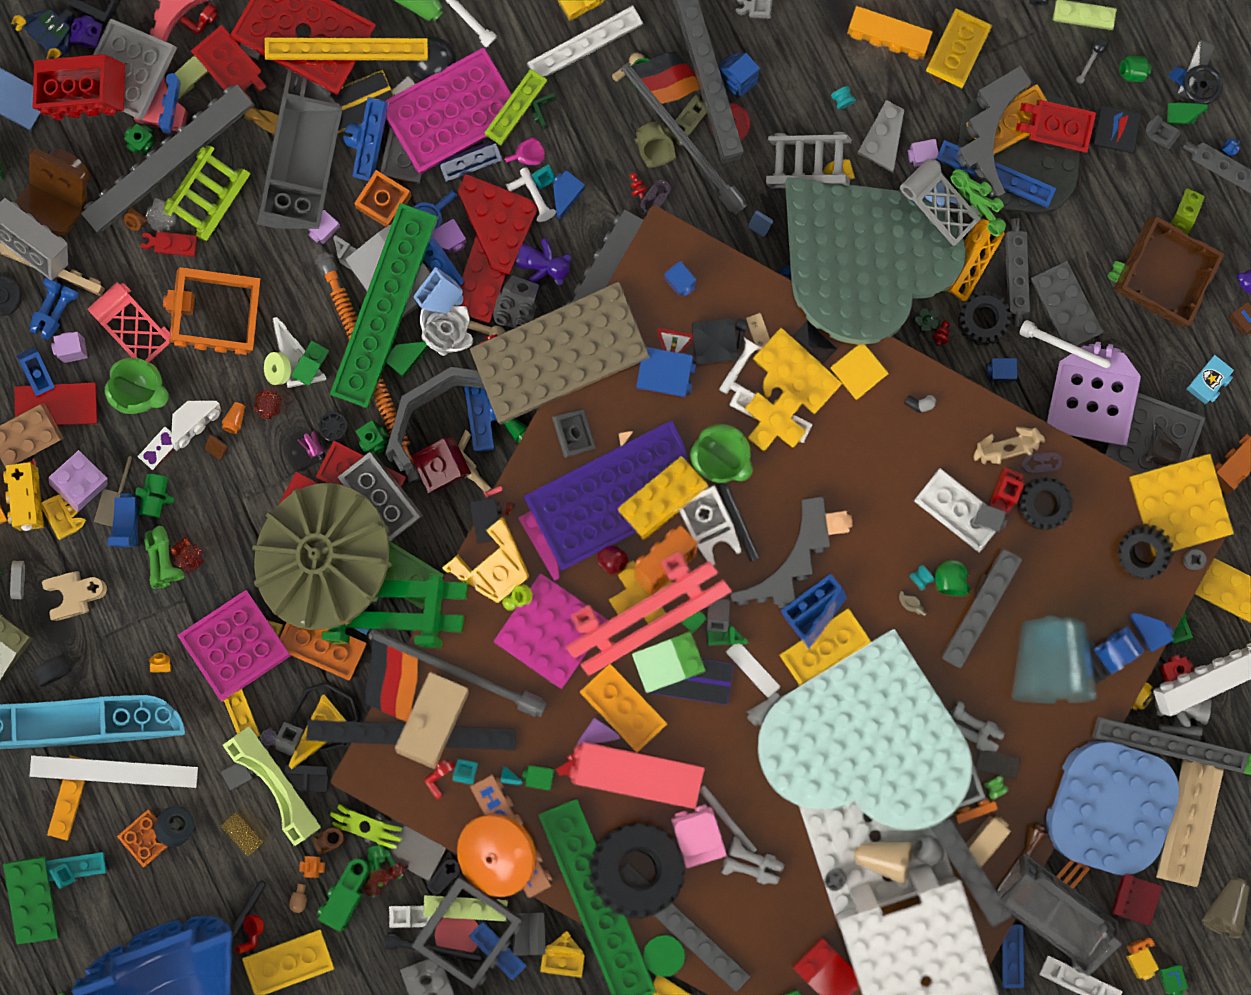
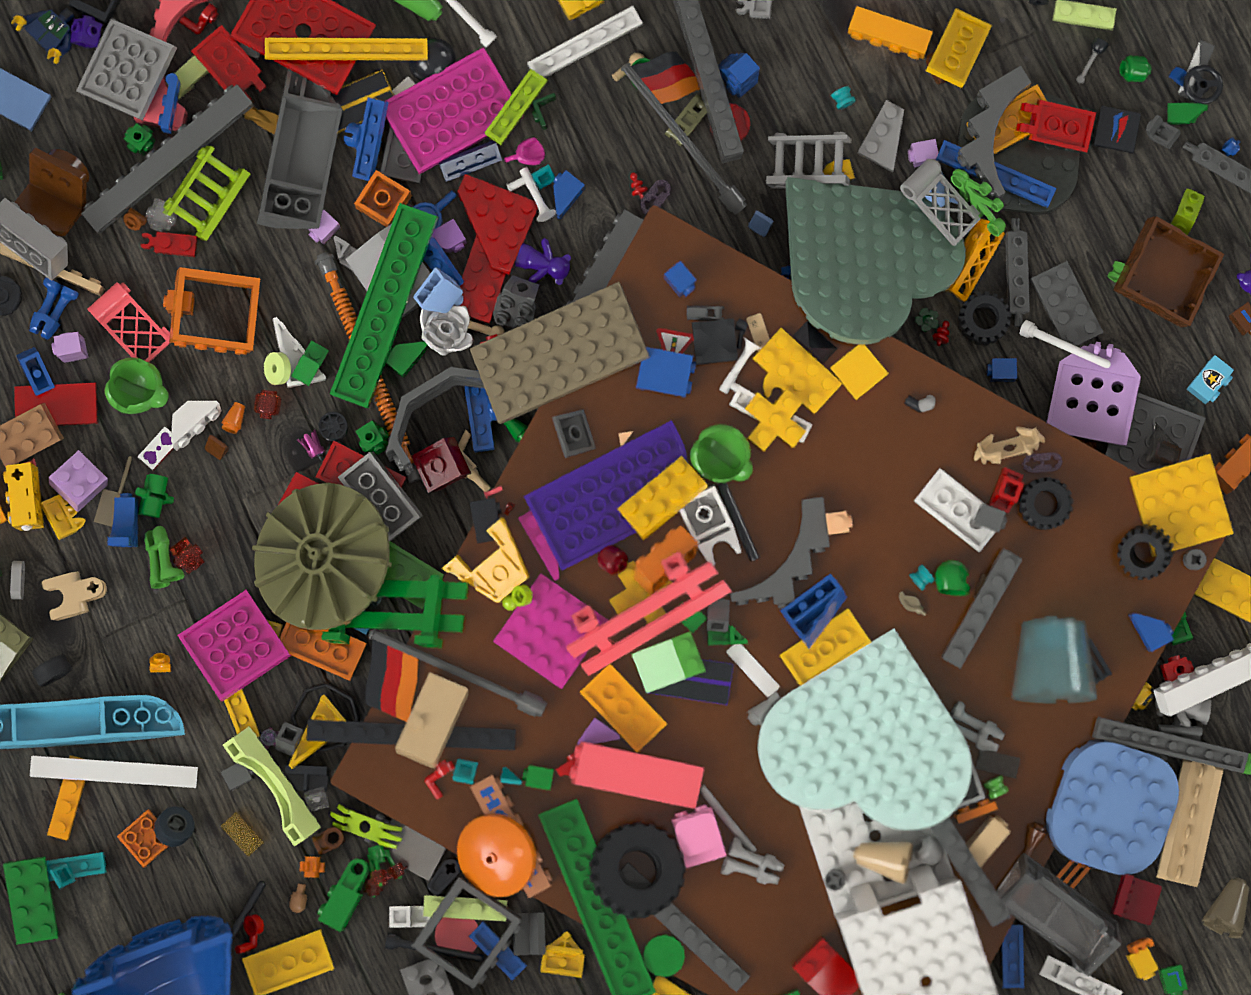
(79, 86): red brick -> none
(316, 799): none -> clear plate
(655, 144): olive helmet -> none
(701, 312): none -> dark grey bar
(1119, 649): blue brick -> none

